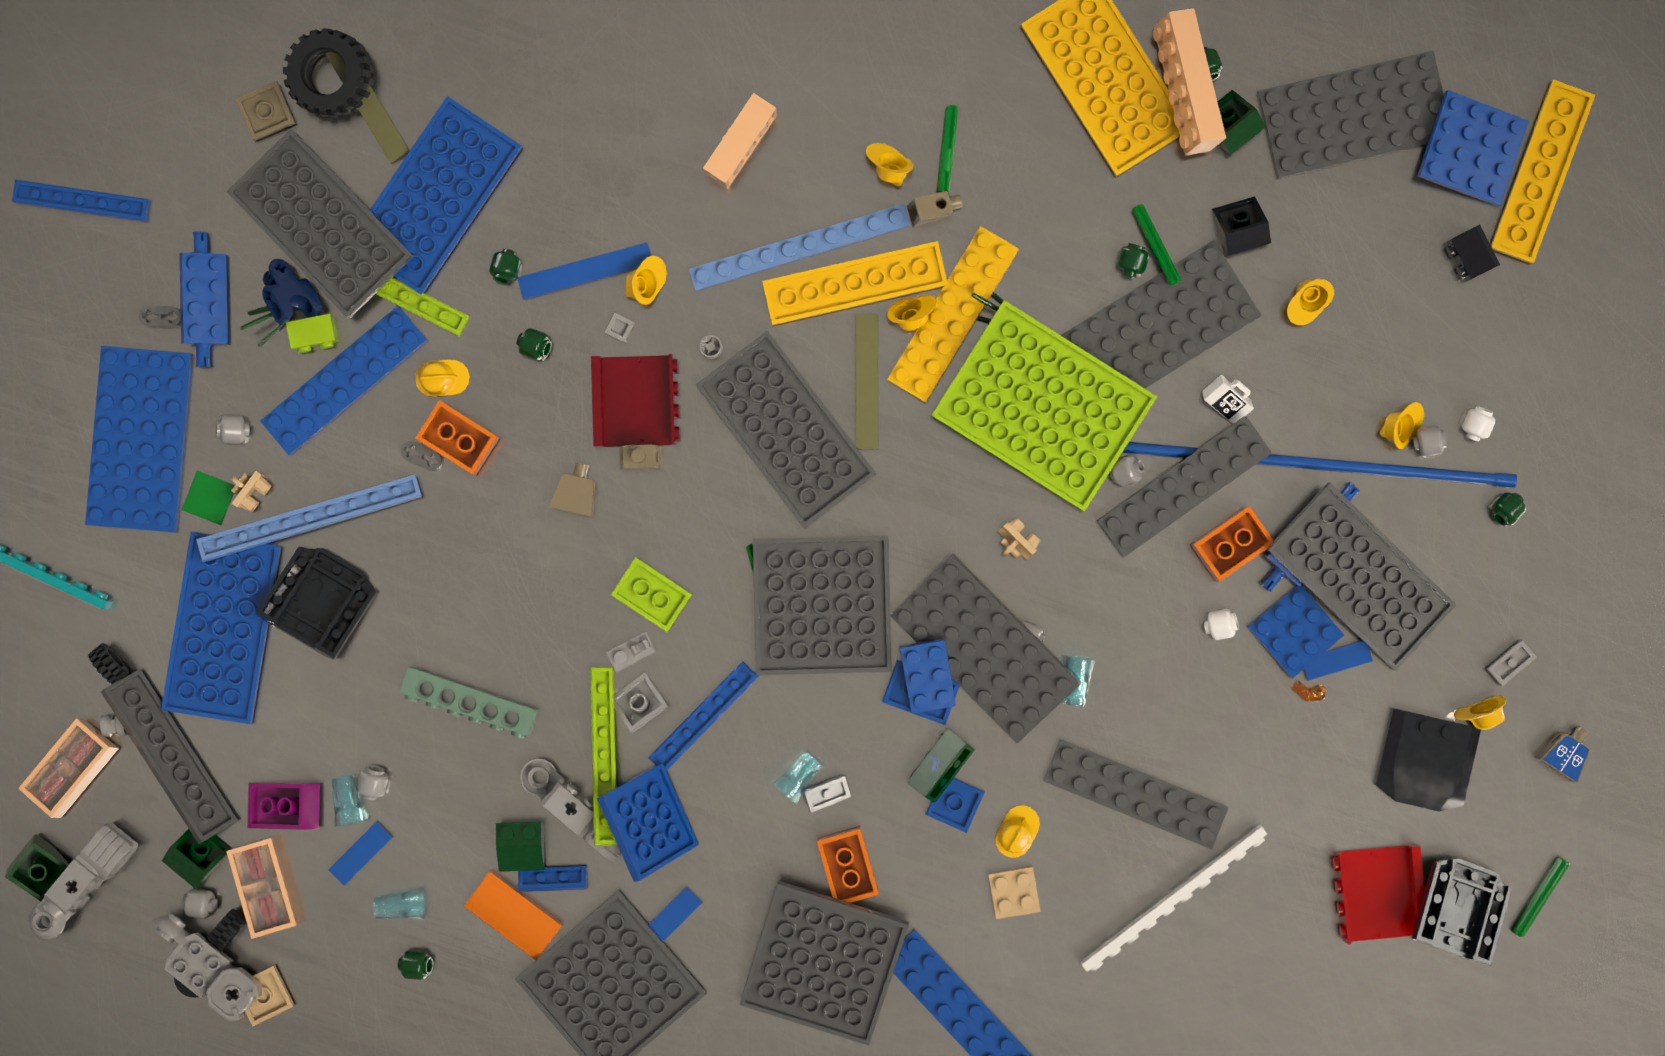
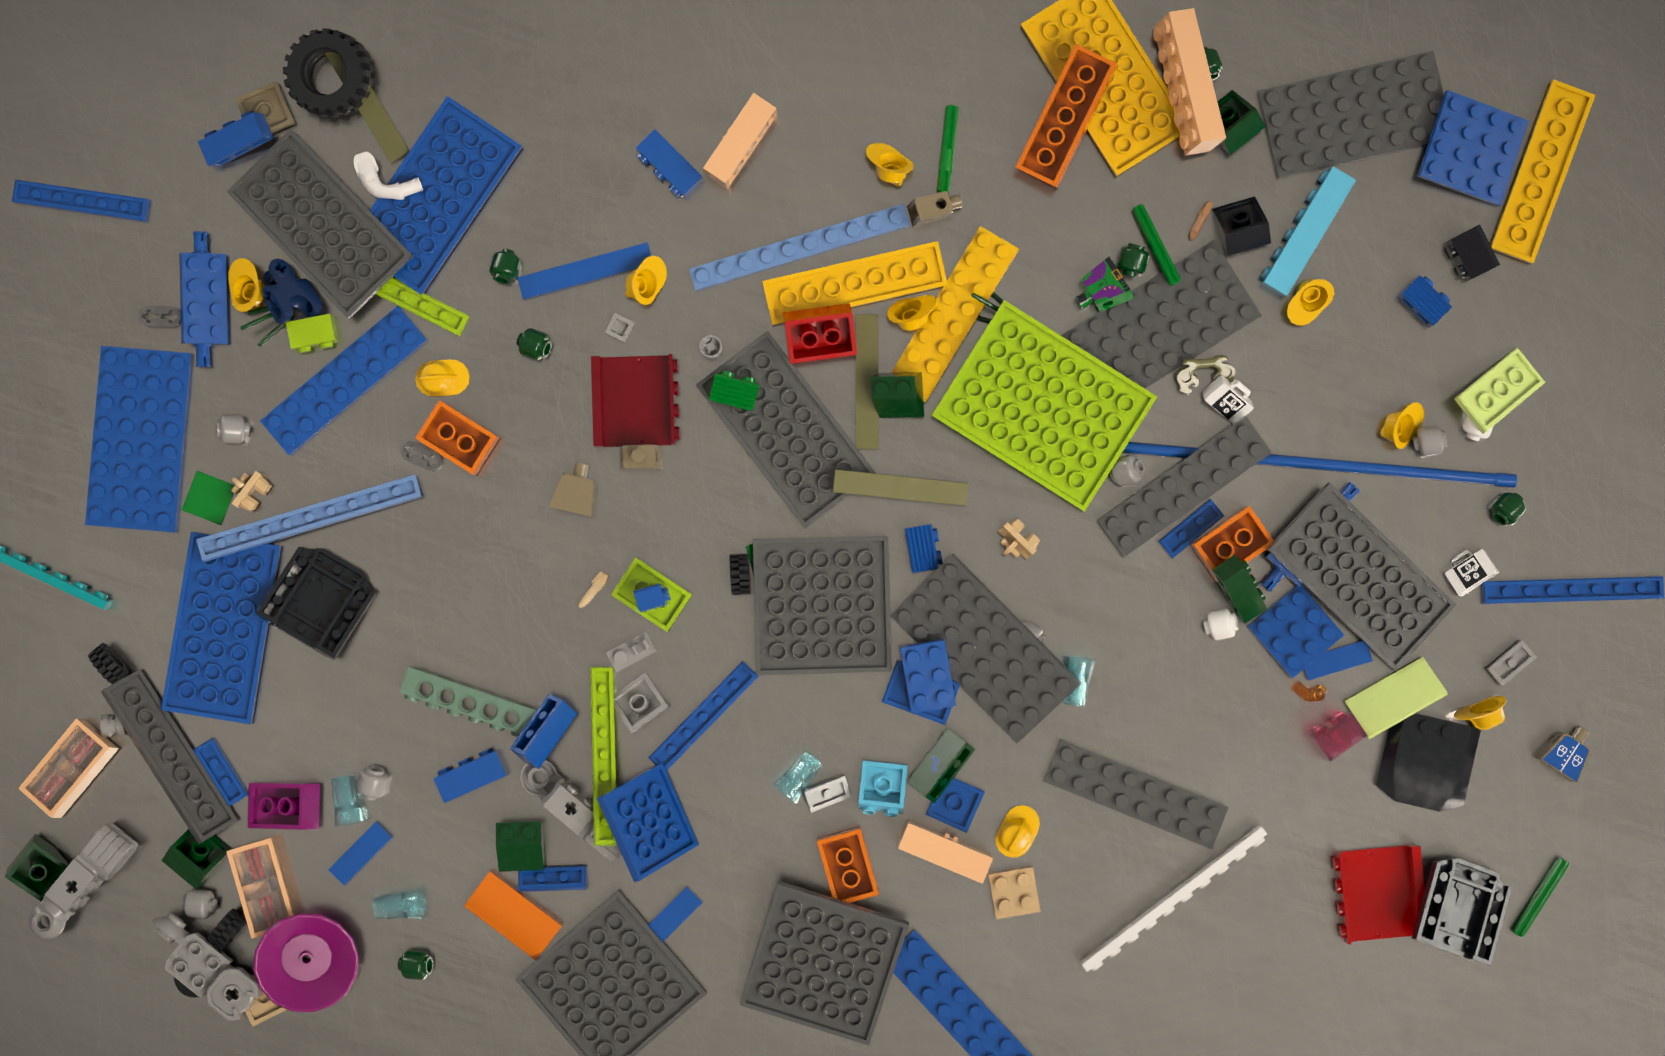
(221, 771): none -> blue tile
(235, 138): none -> blue brick
(244, 285): none -> yellow piece
(302, 983): none -> magenta dish
(367, 173): none -> white piece
(470, 775): none -> blue brick
(543, 731): none -> blue brick
(597, 584): none -> tan piece
(652, 597): none -> blue brick
(668, 164): none -> blue brick
(734, 391): none -> green brick
(739, 574): none -> black tyre
(820, 333): none -> red brick
(882, 788): none -> medium azure plate
(898, 394): none -> dark green slope
(900, 487): none -> olive tile
(922, 548): none -> blue brick
(945, 851): none -> light nougat brick
(1067, 115): none -> orange brick
(1104, 287): none -> torso
(1186, 377): none -> helmet
(1191, 528): none -> blue tile
(1202, 216): none -> medium nougat piece
(1240, 588): none -> dark green brick
(1308, 231): none -> medium azure brick
(1336, 735): none -> clear pink brick
(1396, 697): none -> yellowish green tile
(1425, 300): none -> blue brick
(1471, 571): none -> piece
(1499, 390): none -> yellowish green tile
(1572, 590): none -> blue tile

